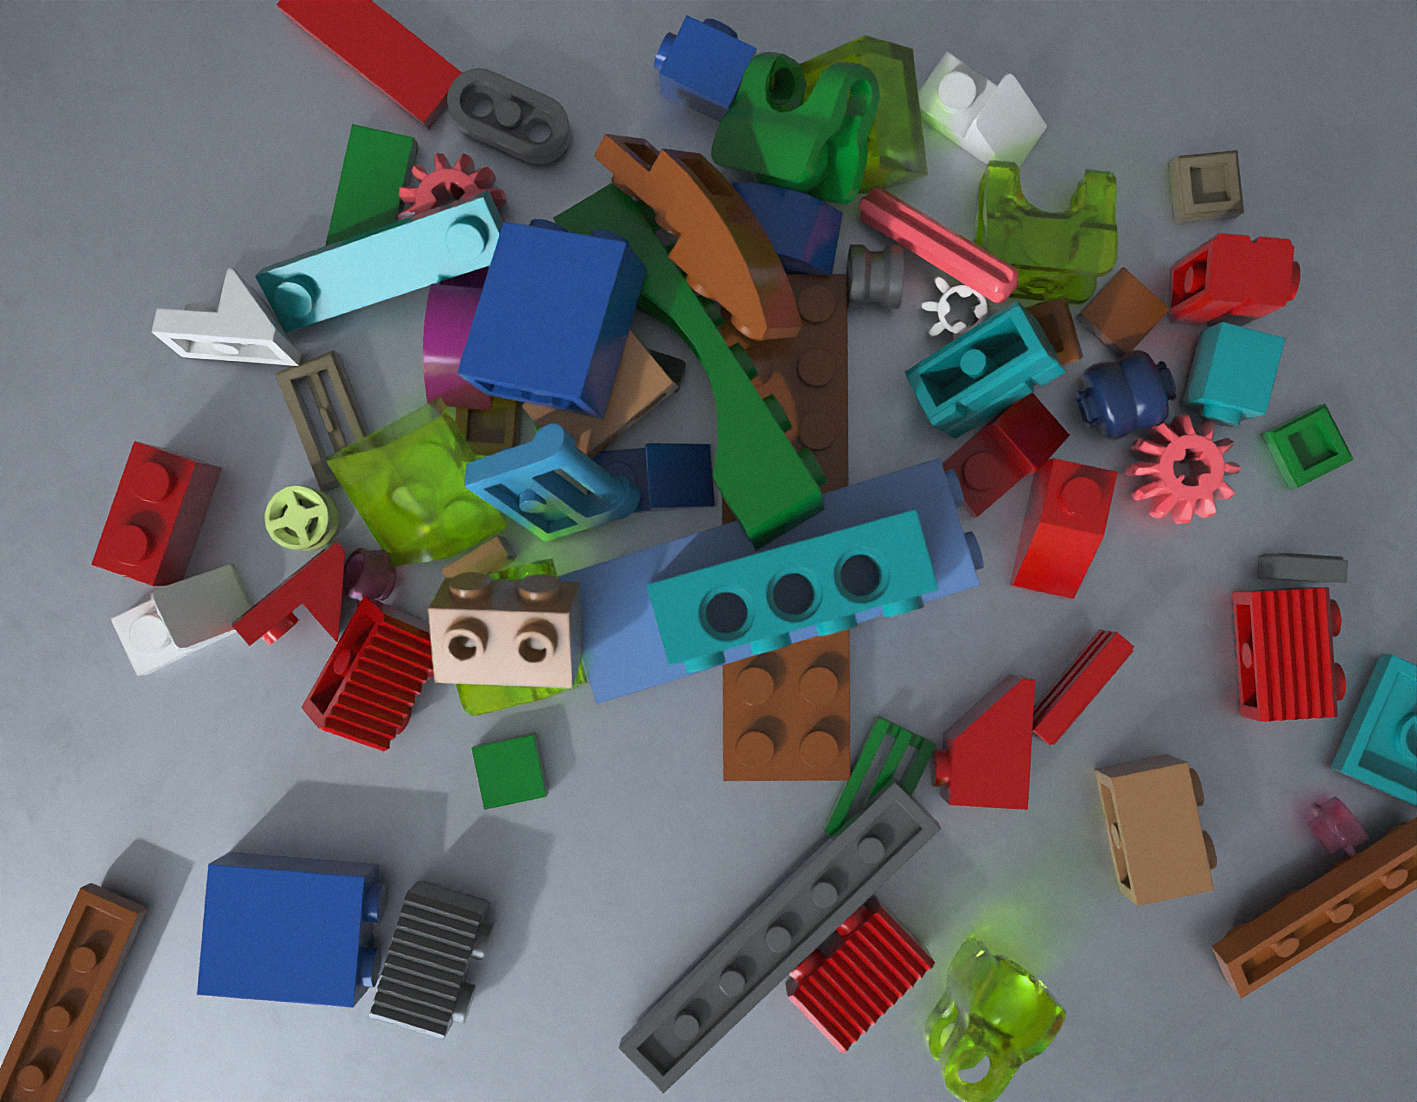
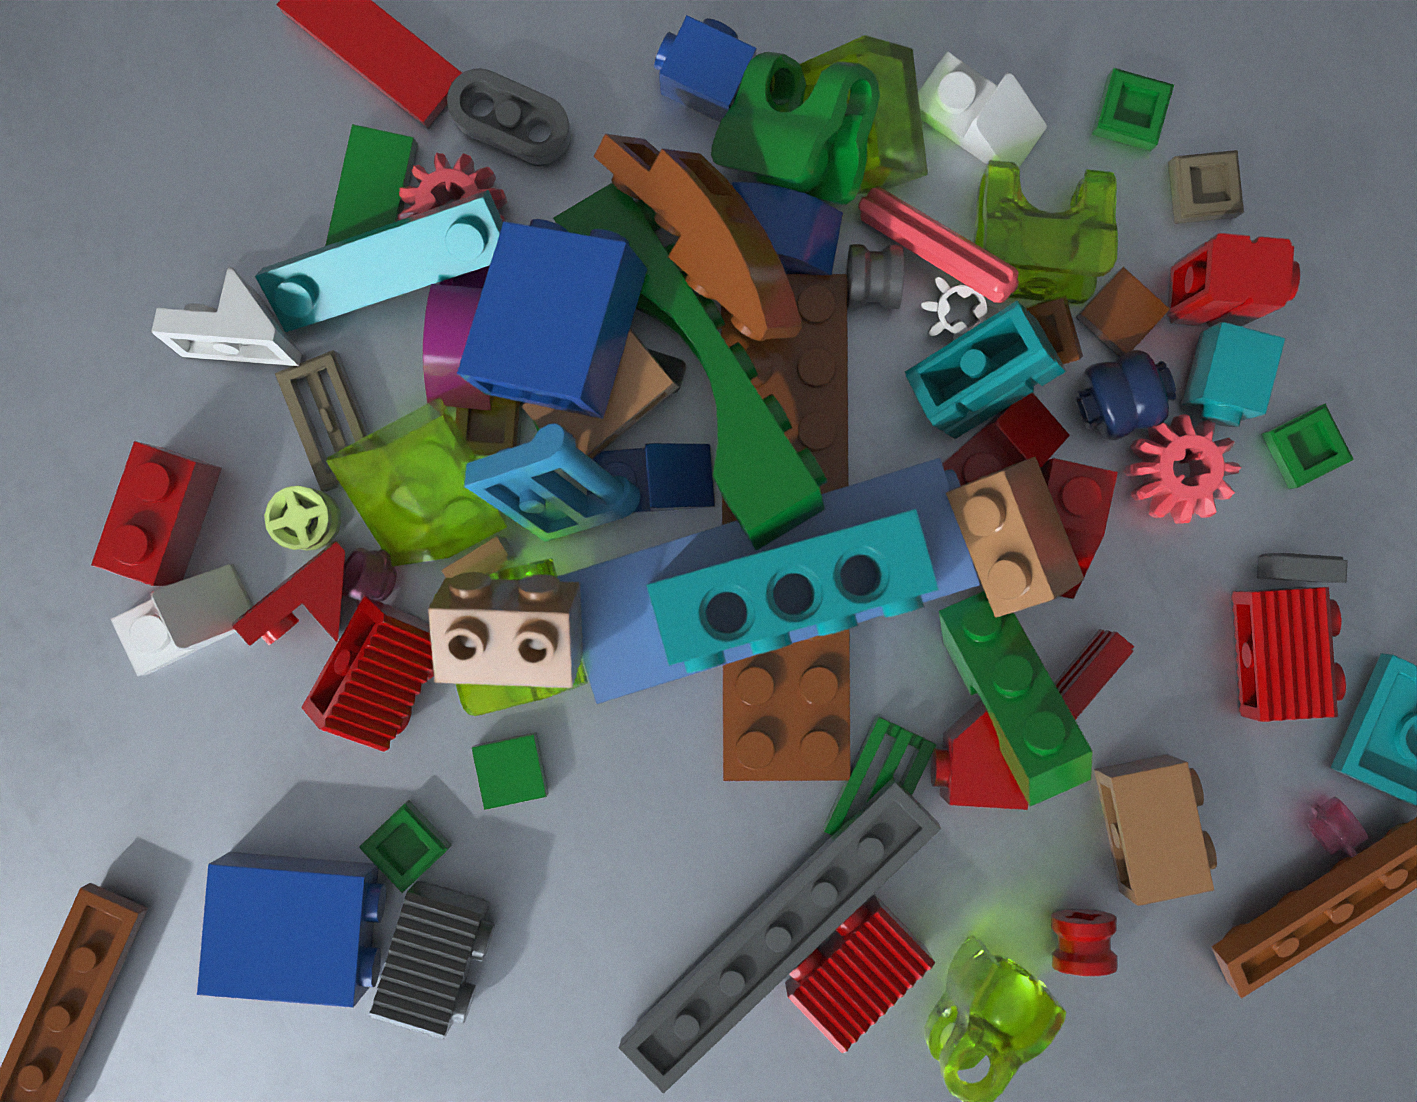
(405, 846): none -> green tile
(1015, 537): none -> medium nougat brick
(1024, 704): none -> green arch
(1084, 942): none -> red wheel
(1132, 109): none -> green tile

